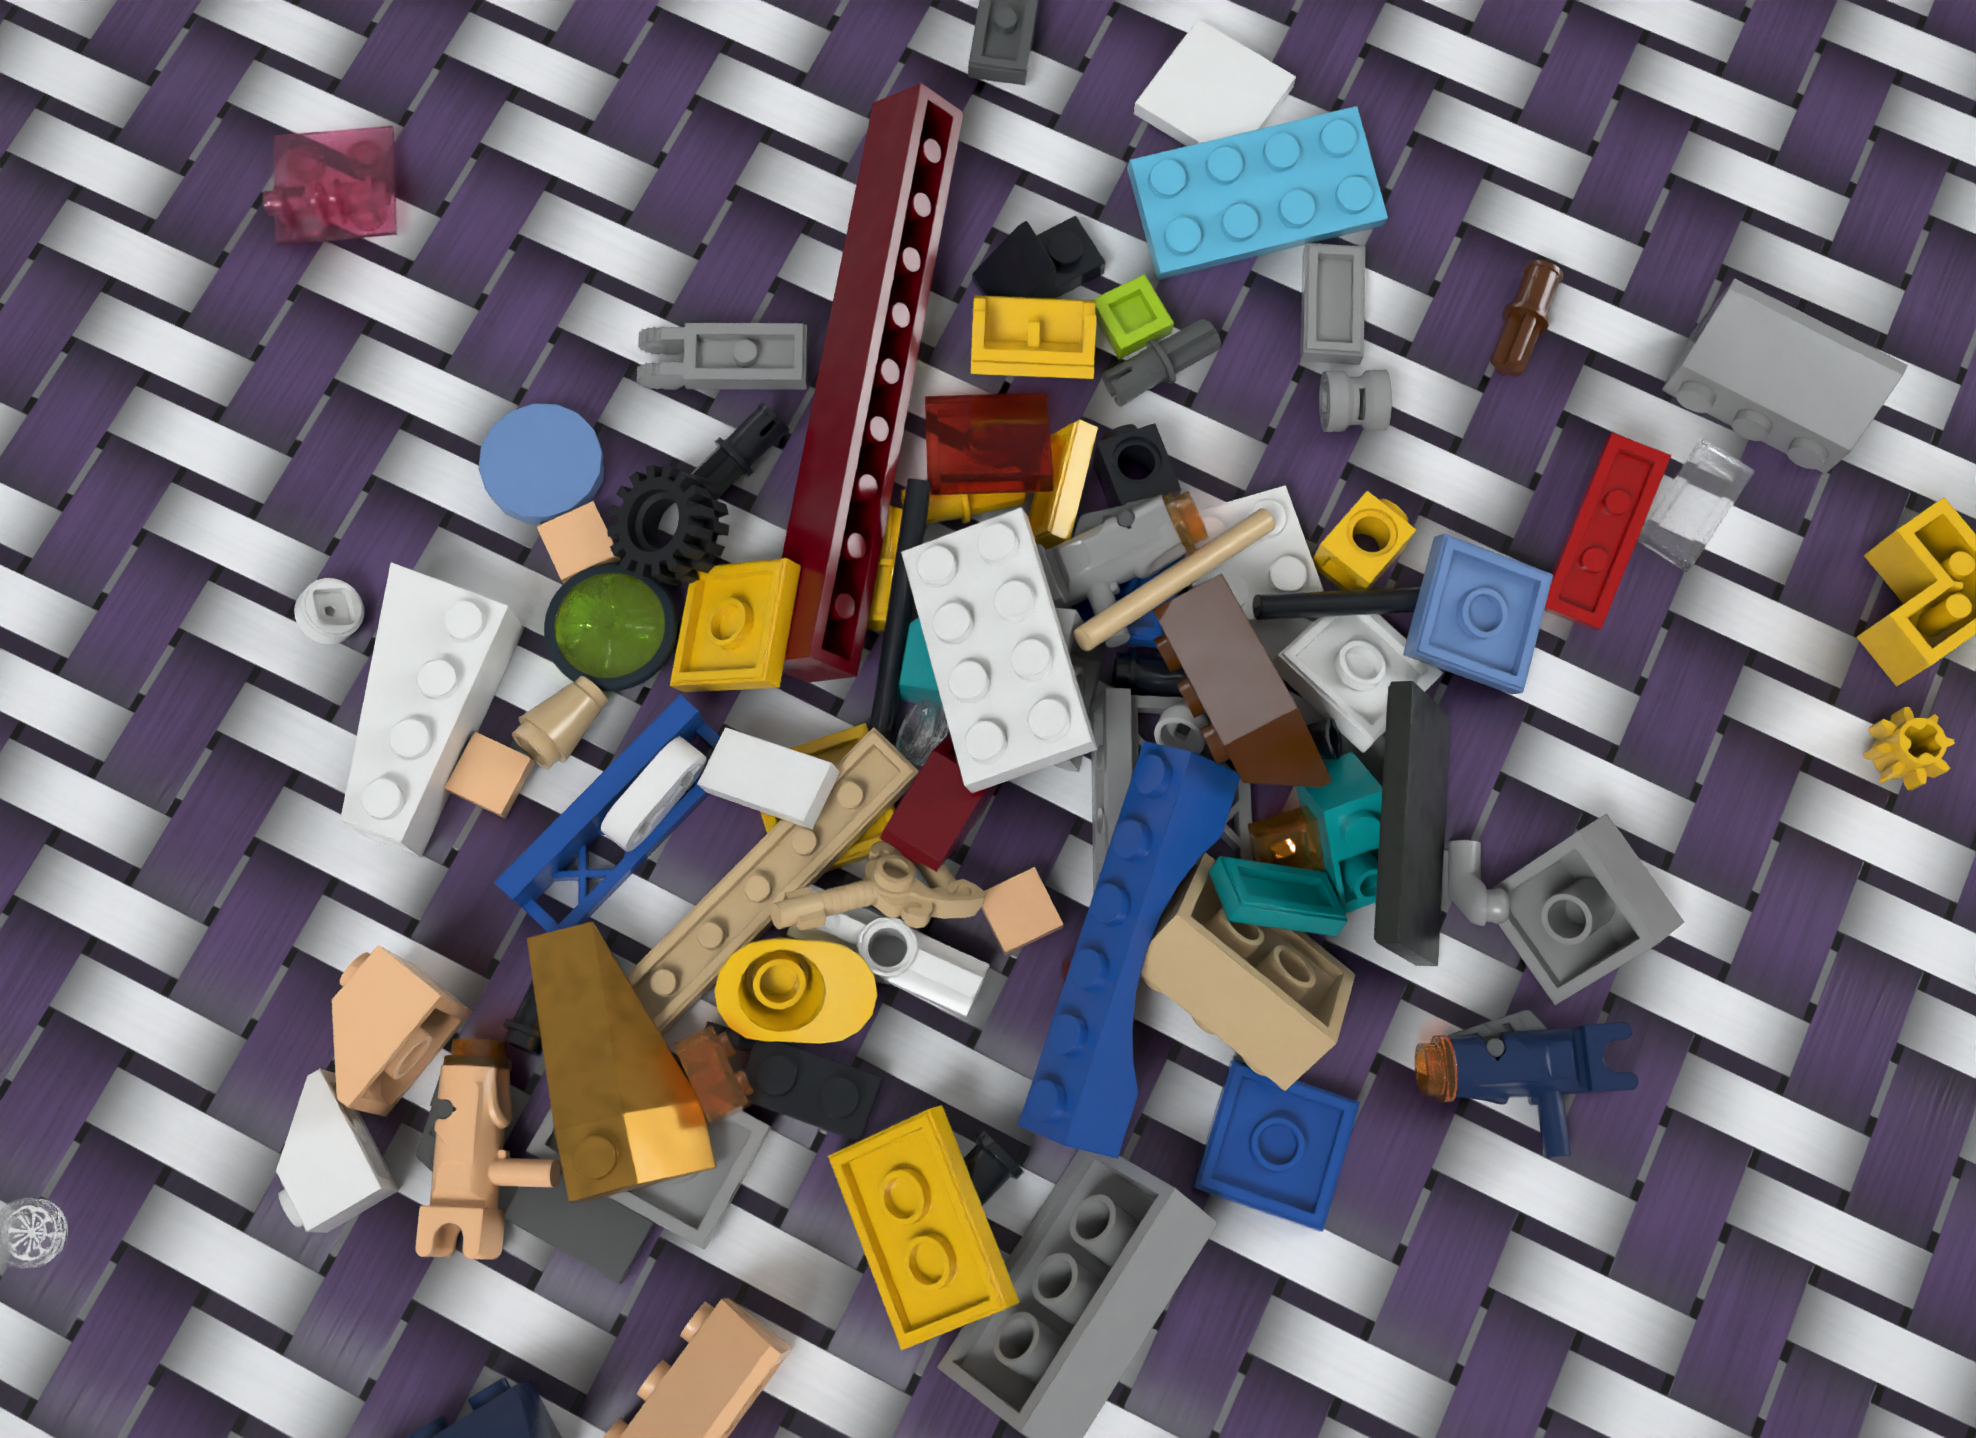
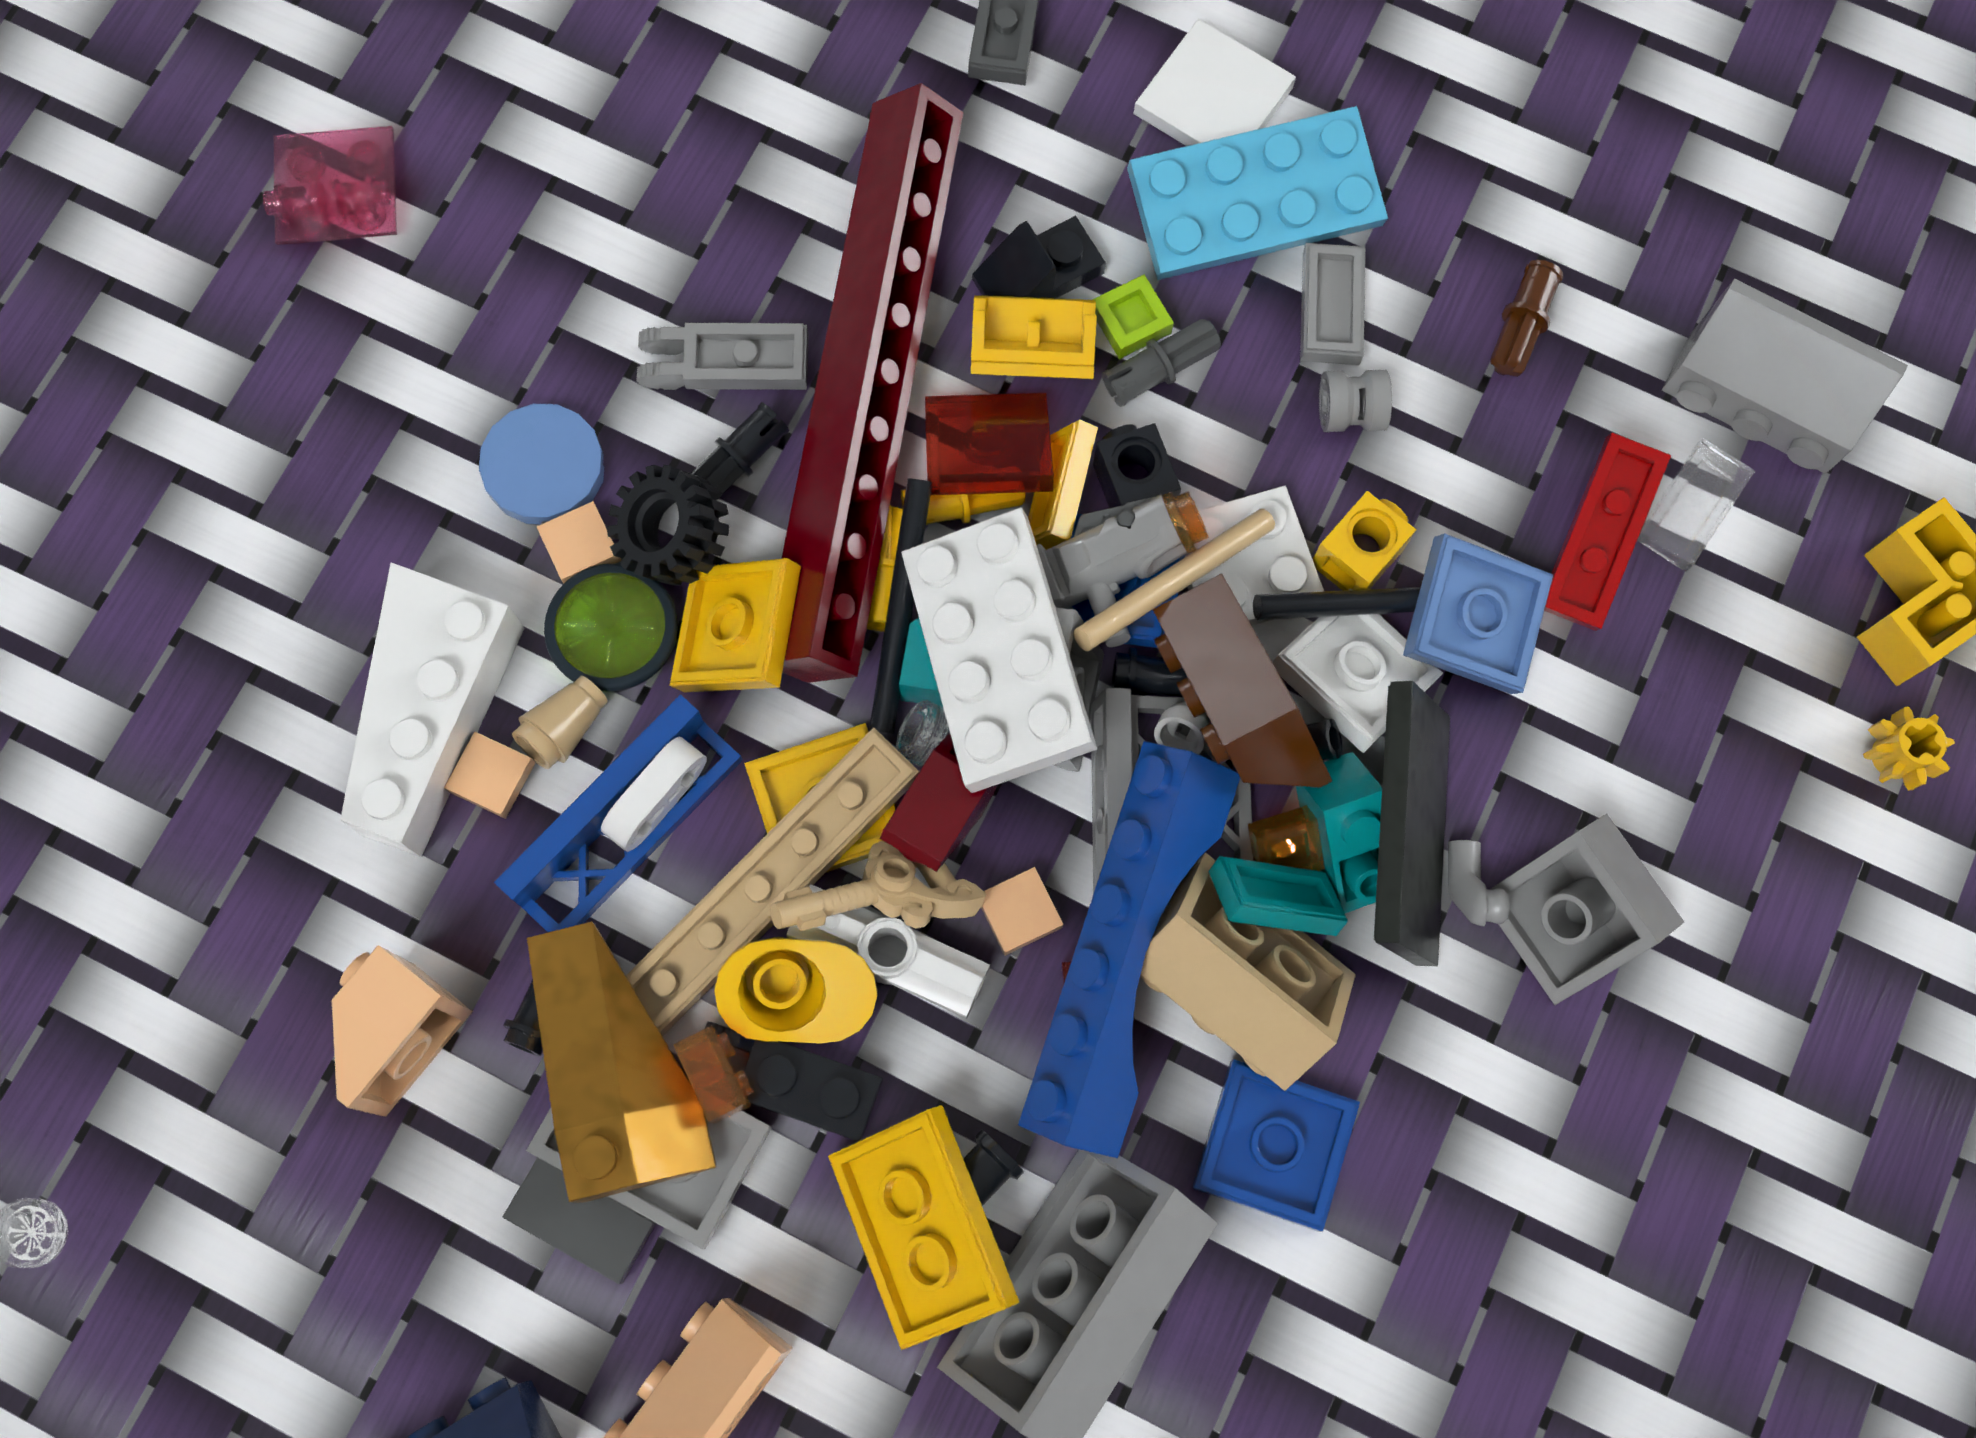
(329, 611): white tile -> none
(329, 1161): white slope -> none
(467, 1154): light nougat piece -> none
(769, 778): white tile -> none
(1523, 1060): dark blue piece -> none

